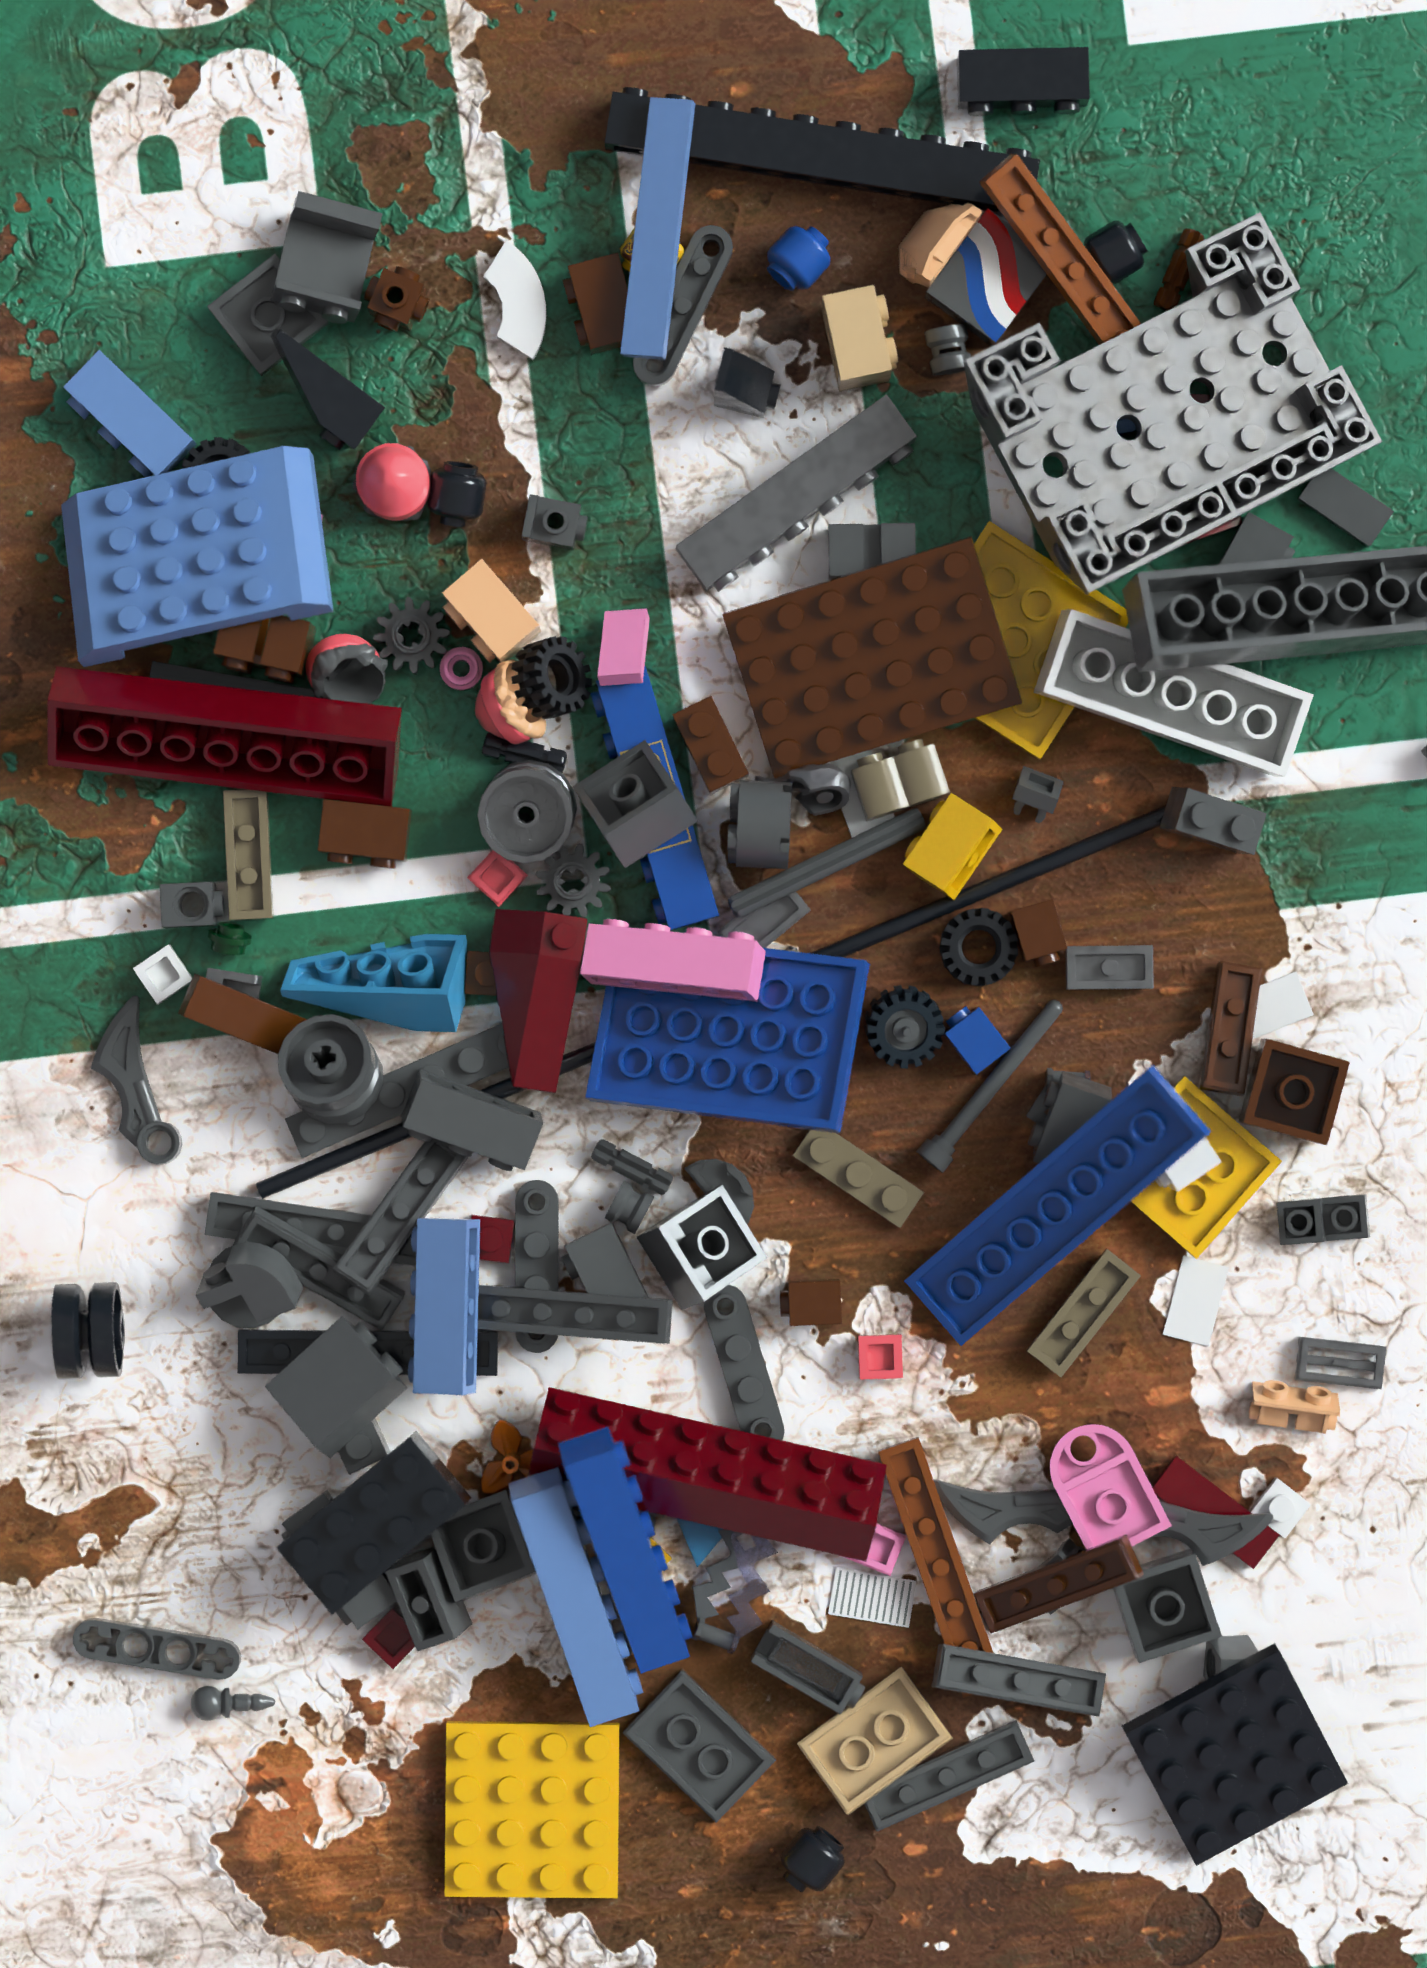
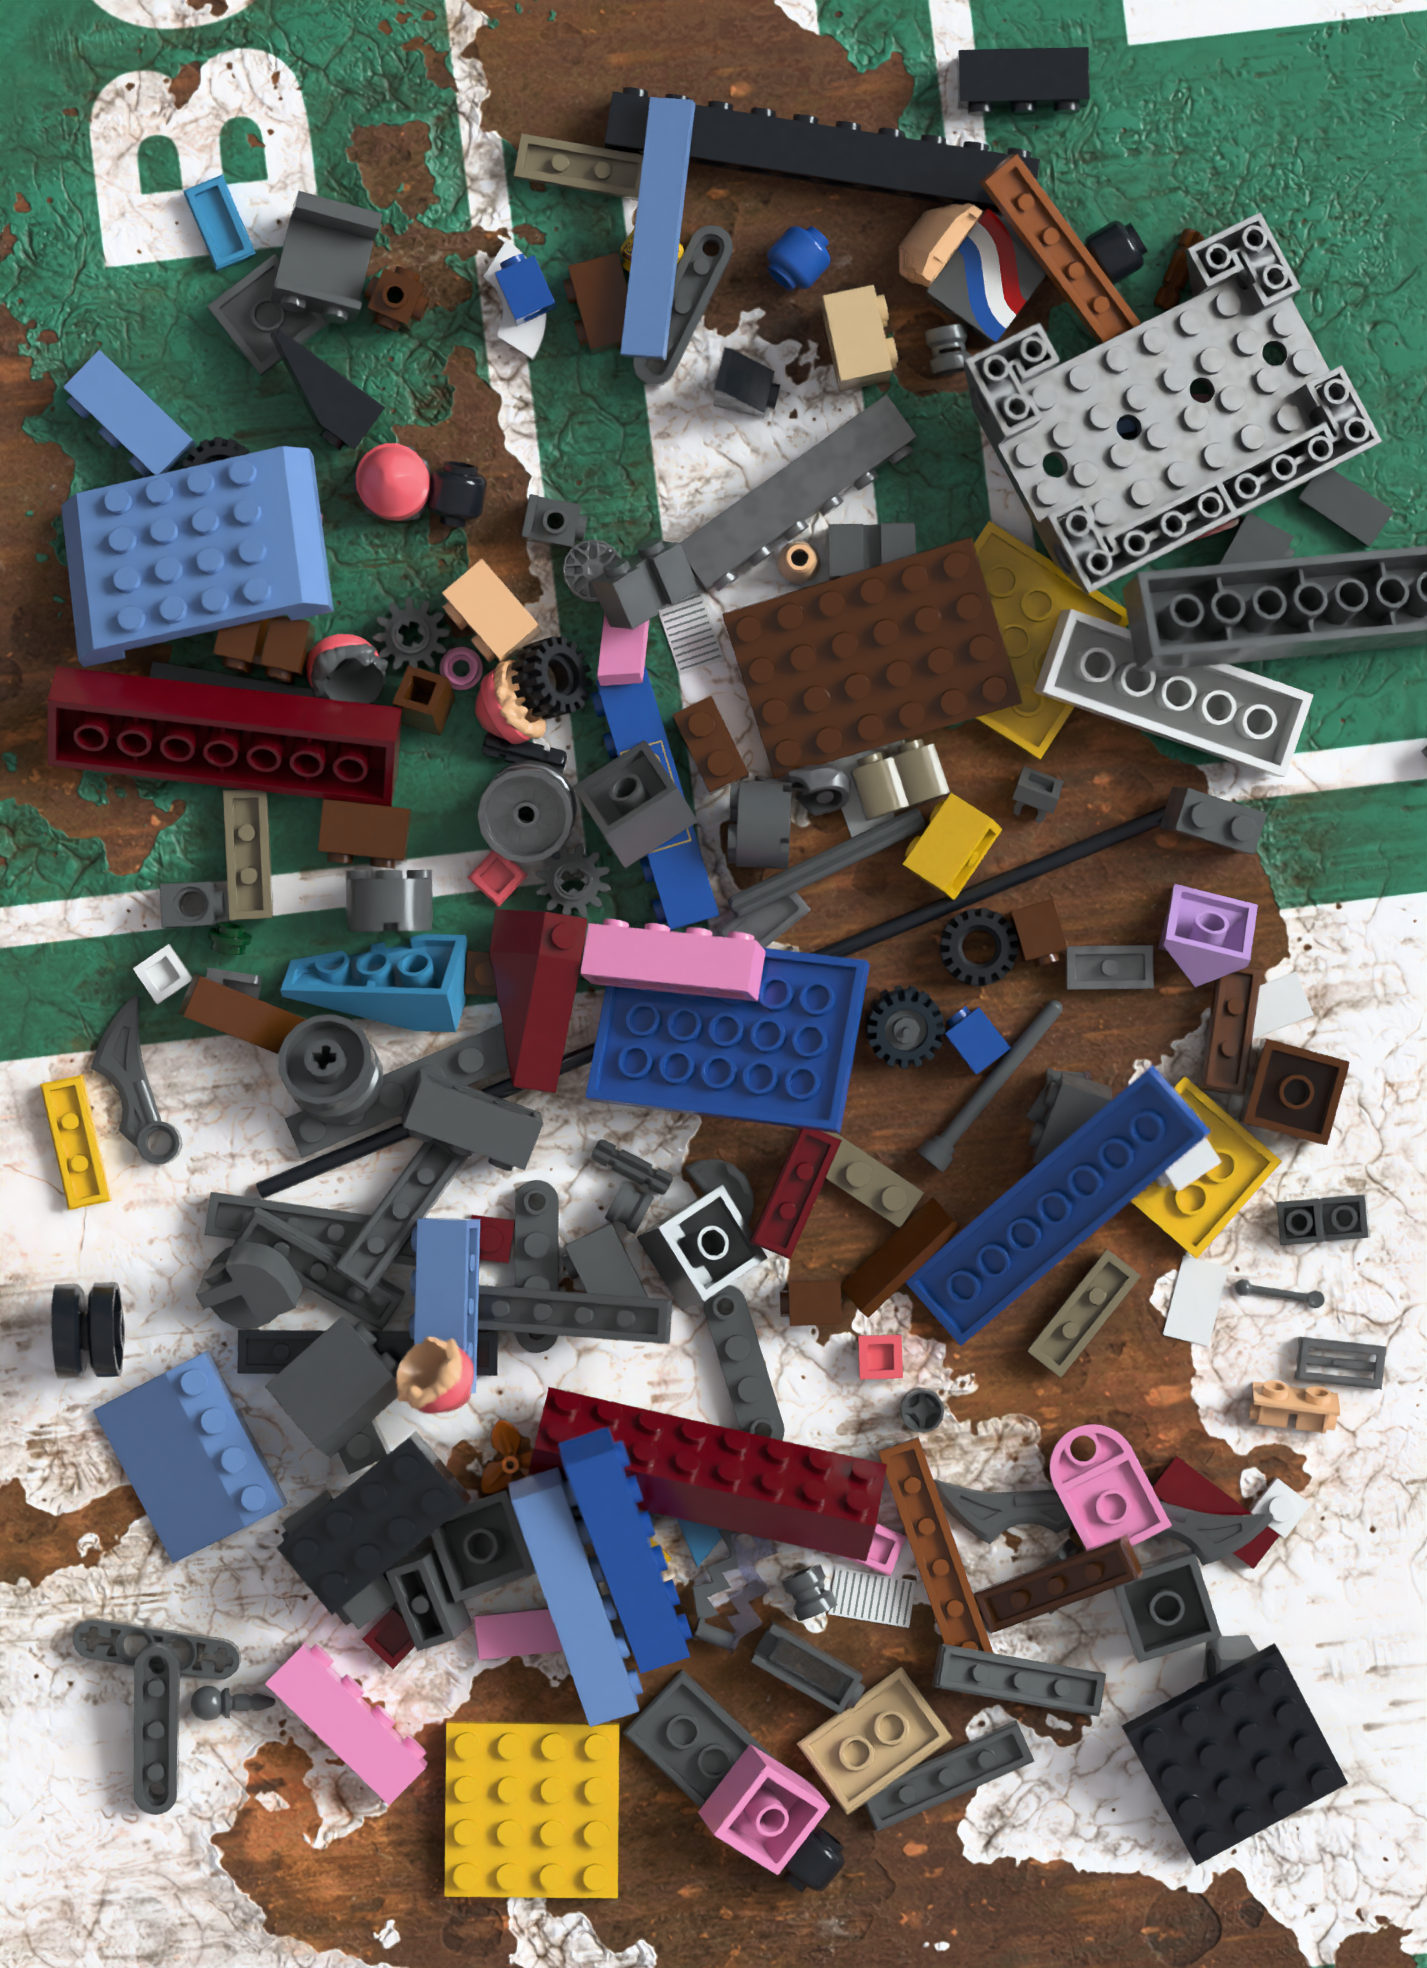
(75, 1142): none -> yellow tile
(156, 1728): none -> dark grey plate
(191, 1457): none -> medium blue slope
(219, 223): none -> dark azure tile
(347, 1722): none -> bright pink brick
(389, 901): none -> dark grey brick
(424, 700): none -> reddish brown brick
(435, 1376): none -> light nougat hair
(516, 1634): none -> bright pink tile
(524, 288): none -> blue brick
(578, 167): none -> dark tan plate
(586, 563): none -> flat silver wheel
(644, 583): none -> dark grey brick
(691, 633): none -> white sticker
(763, 1809): none -> bright pink brick
(795, 573): none -> light nougat cone
(795, 1191): none -> dark red tile
(809, 1591): none -> dark grey wheel
(900, 1257): none -> reddish brown tile
(926, 1413): none -> dark grey wheel
(1208, 933): none -> lavender slope
(1314, 1298): none -> dark grey hinge

